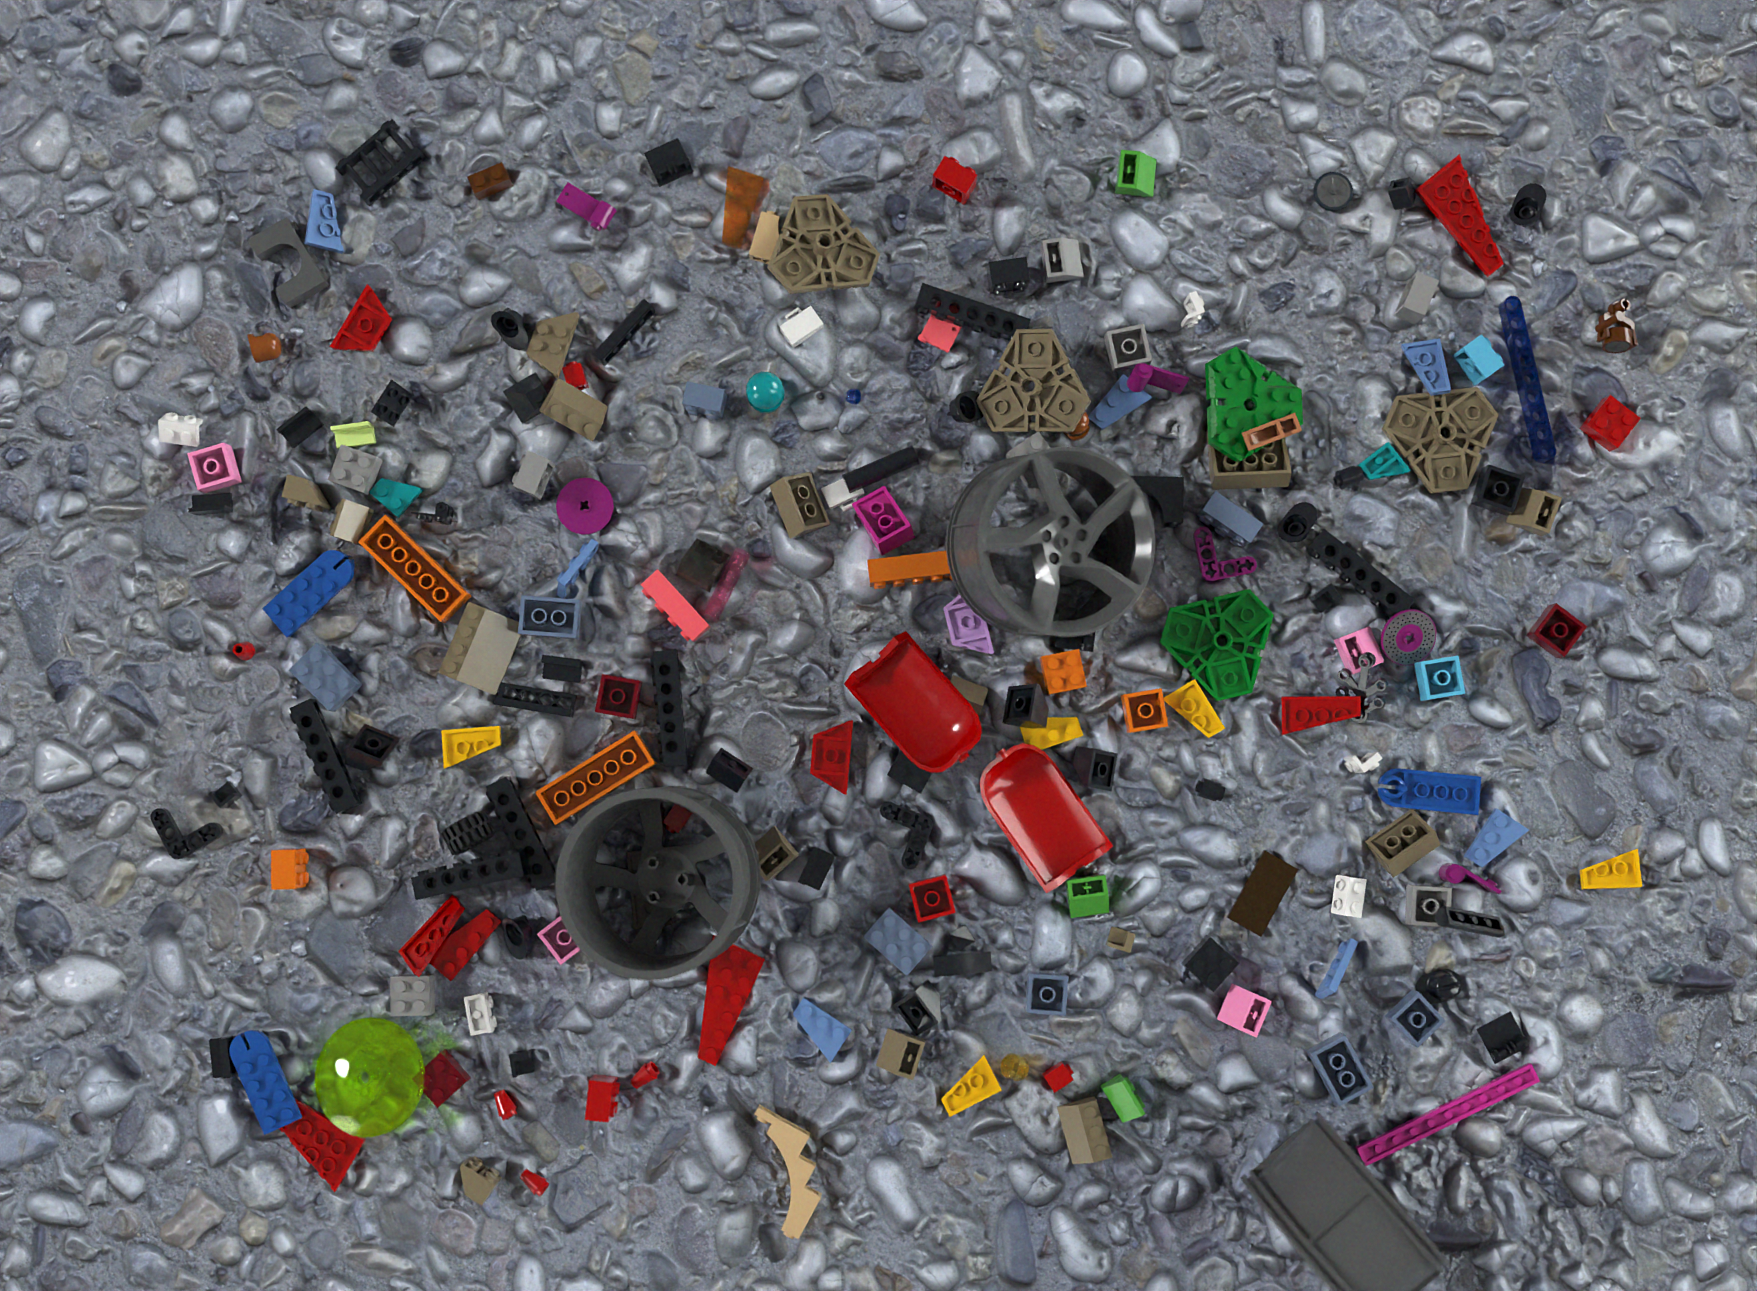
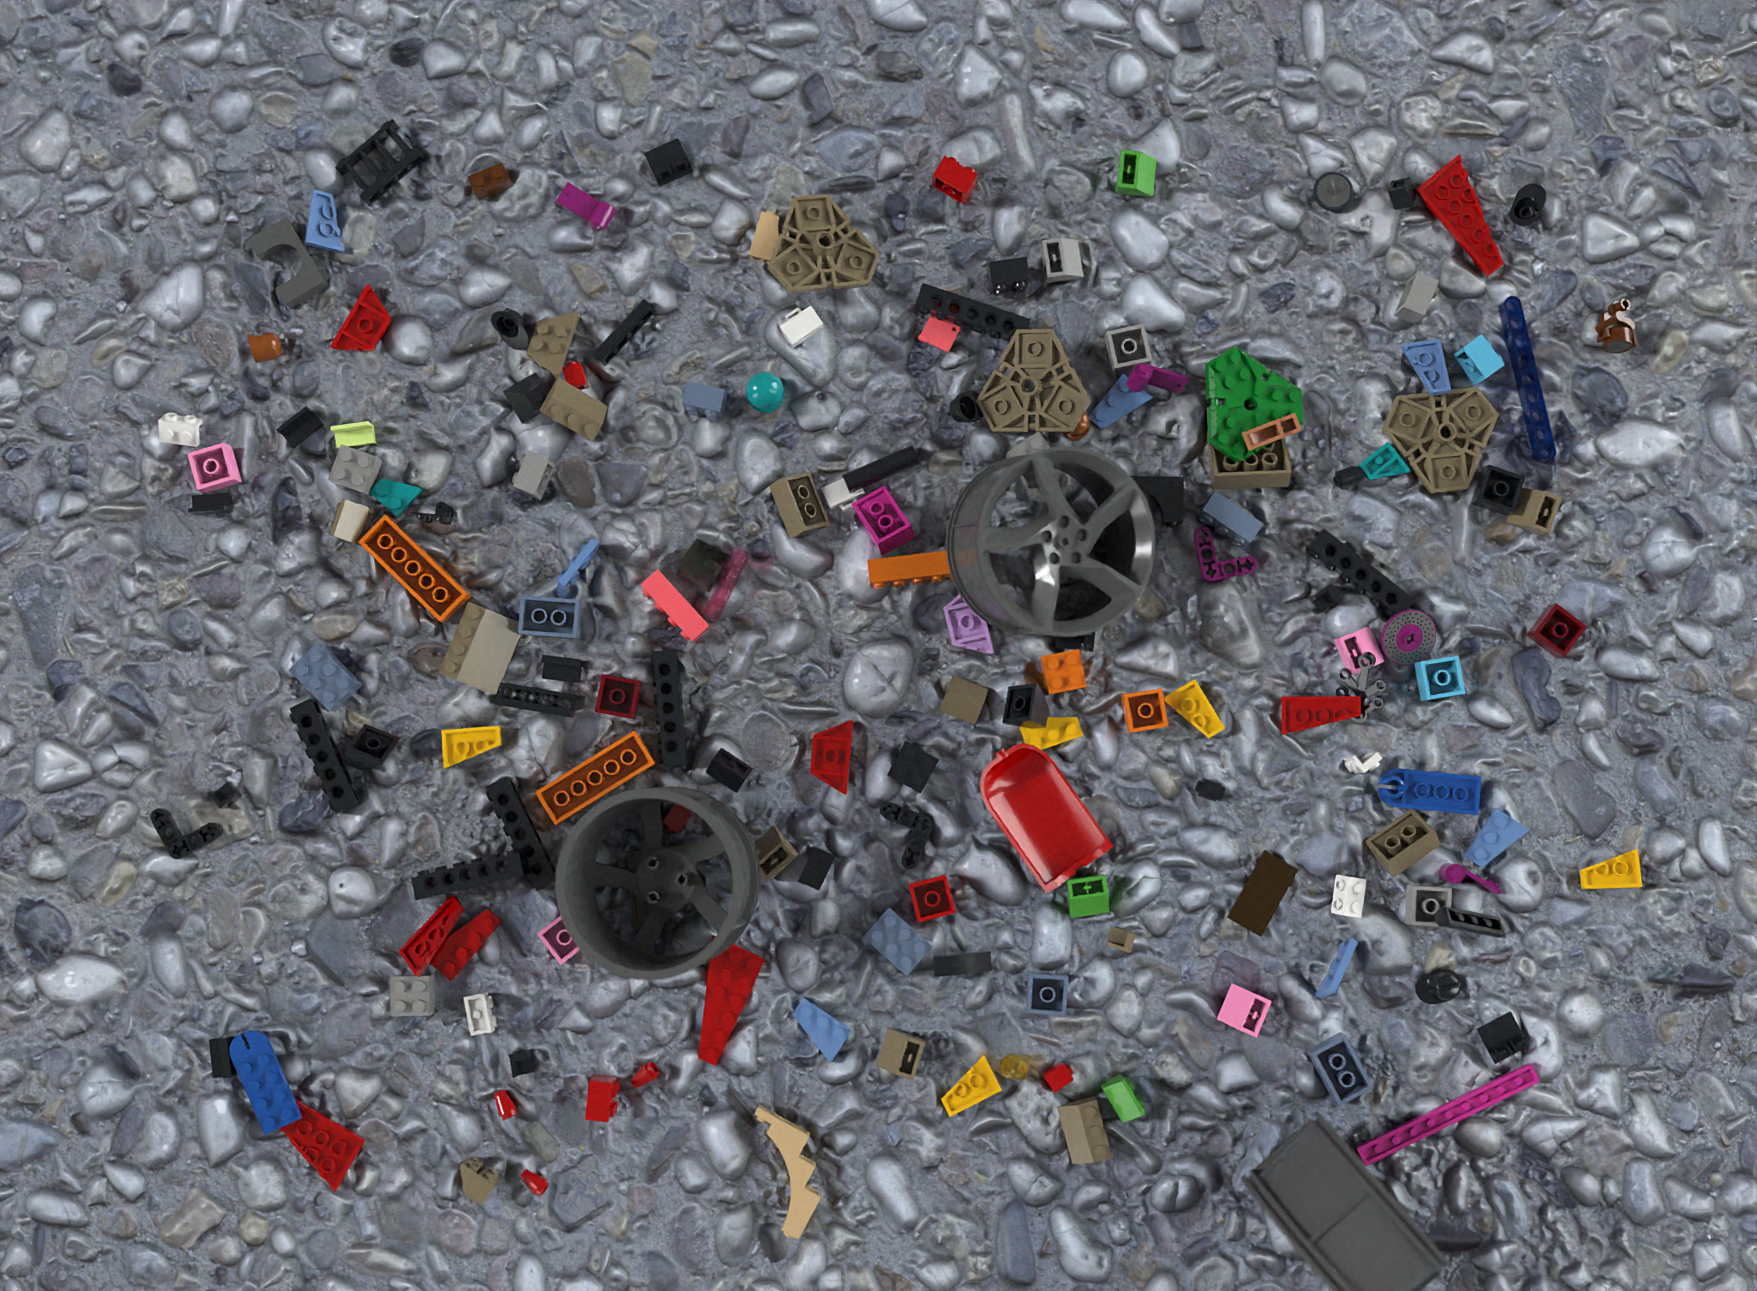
(247, 648): red cone -> none
(289, 868): orange brick -> none
(304, 492): dark tan slope -> none
(310, 591): blue plate -> none
(392, 403): black hinge -> none
(393, 1070): clear neon green dish -> none
(443, 1078): dark red brick -> none
(468, 832): black tyre -> none
(517, 933): black piece -> none
(586, 521): magenta piece -> none
(740, 201): clear orange wing -> none
(853, 396): clear blue hinge -> none
(916, 705): red panel -> none
(920, 1007): black slope -> none
(962, 937): black slope -> none
(1095, 767): black slope -> none
(1193, 634): green plate -> none
(1194, 307): white bracket -> none
(1210, 963): black brick -> none
(1297, 522): black piece -> none
(1415, 1018): sand blue brick -> none
(1610, 423): red brick -> none

